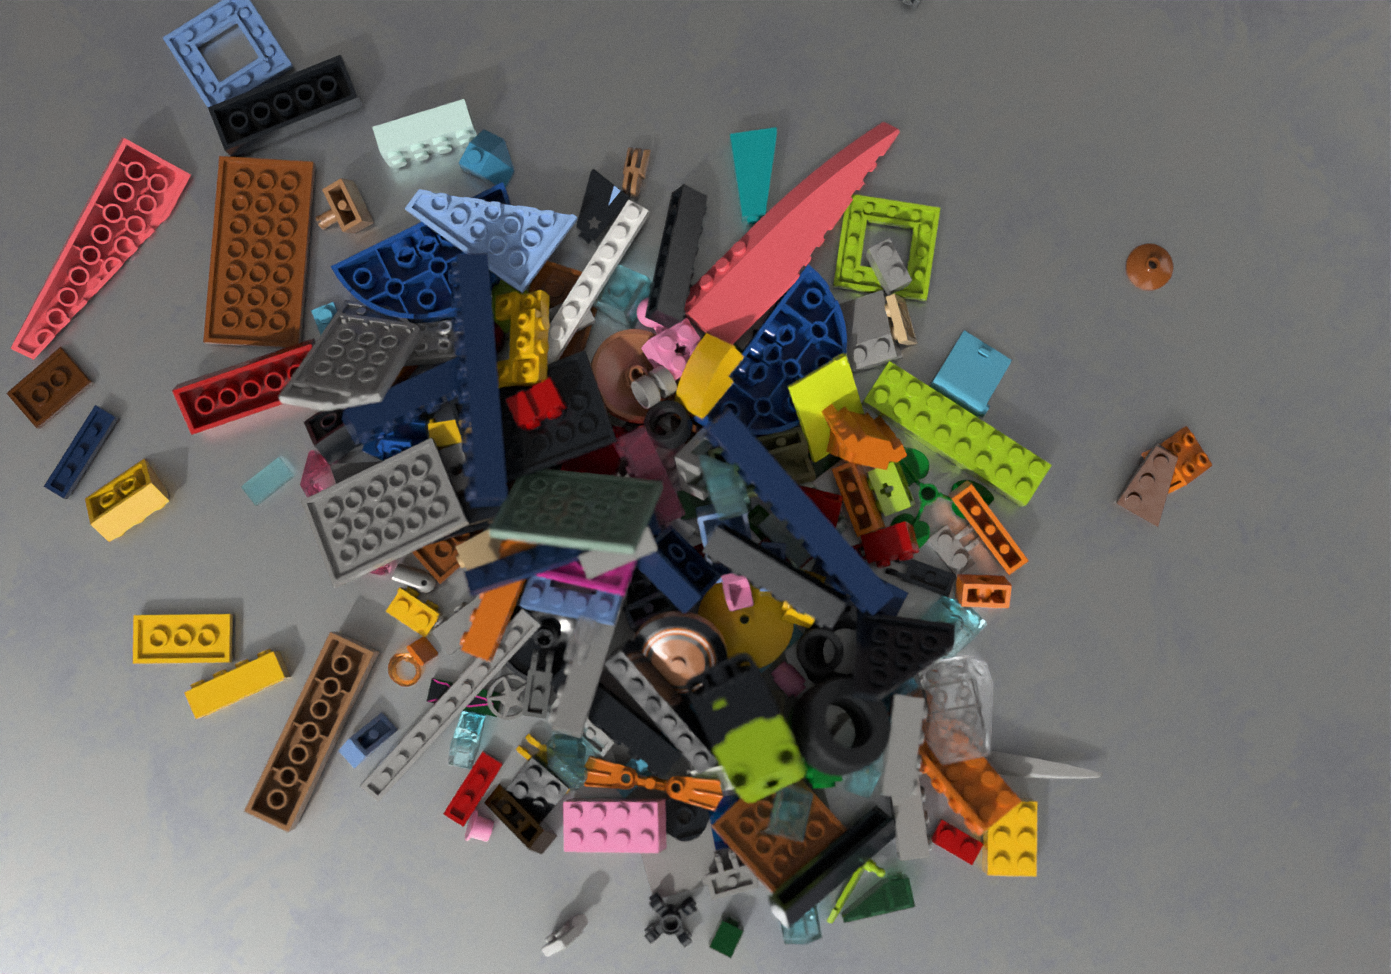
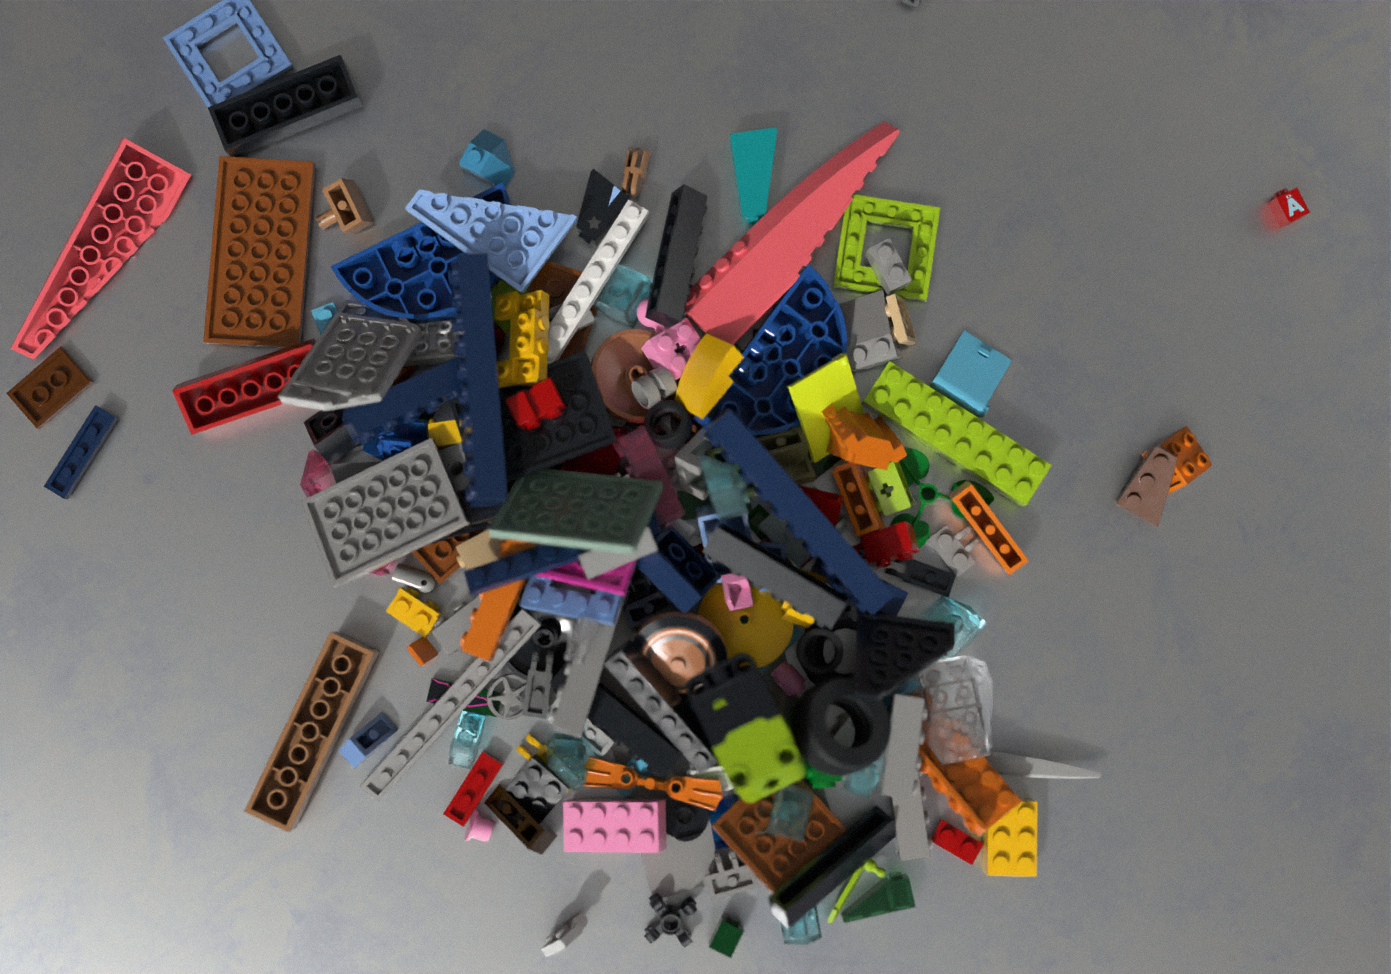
(126, 500): yellow slope -> none
(182, 638): yellow plate -> none
(237, 684): yellow brick -> none
(267, 481): clear light blue tile -> none
(392, 670): clear orange piece -> none
(425, 133): light aqua brick -> none
(983, 591): orange brick -> none
(1139, 271): dark orange dish -> none
(1288, 206): none -> red brick

